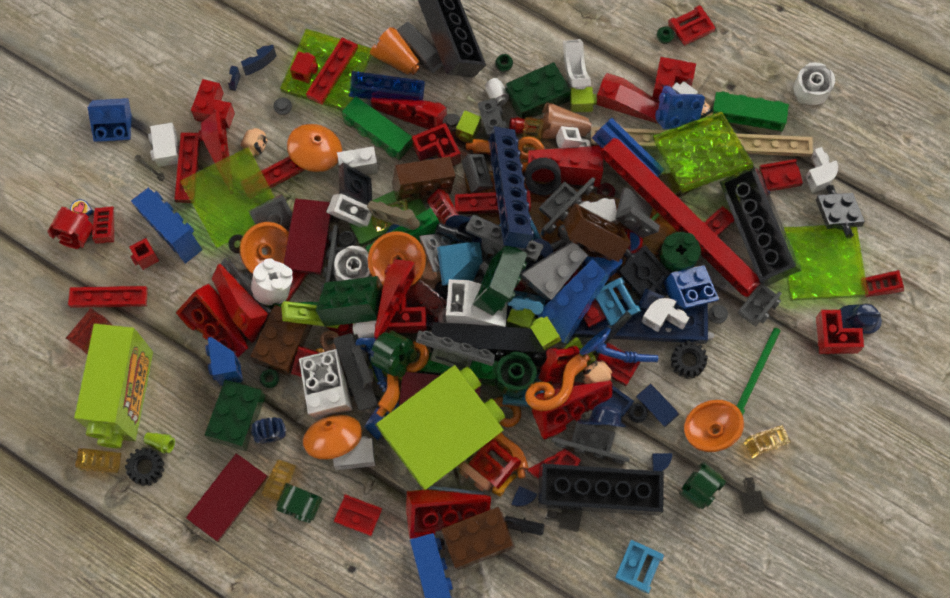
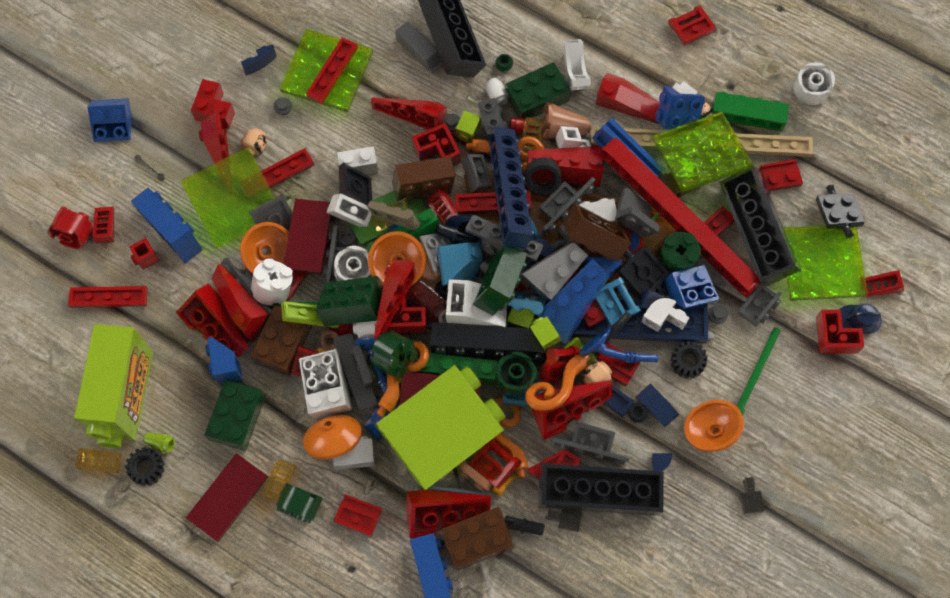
(81, 206): tile -> none
(82, 332): clear red brick -> none
(165, 144): white brick -> none
(187, 163): red plate -> none
(231, 243): black plate -> none
(234, 71): dark blue tile -> none
(268, 430): dark blue gear -> none
(269, 373): dark green plate -> none
(304, 67): red brick -> none
(312, 154): orange dish -> none
(377, 128): green brick -> none
(382, 86): clear blue brick -> none
(395, 52): orange cone -> none
(453, 353): dark grey bracket -> none
(523, 497): dark blue tile -> none
(582, 100): lime brick -> none
(605, 414): dark blue piece -> none
(606, 187): dark red plate -> none
(632, 565): dark azure plate -> none
(665, 39): dark green plate -> none
(672, 71): red brick -> none
(701, 486): dark green brick -> none
(756, 447): clear yellow slope -> none
(823, 174): white brick -> none

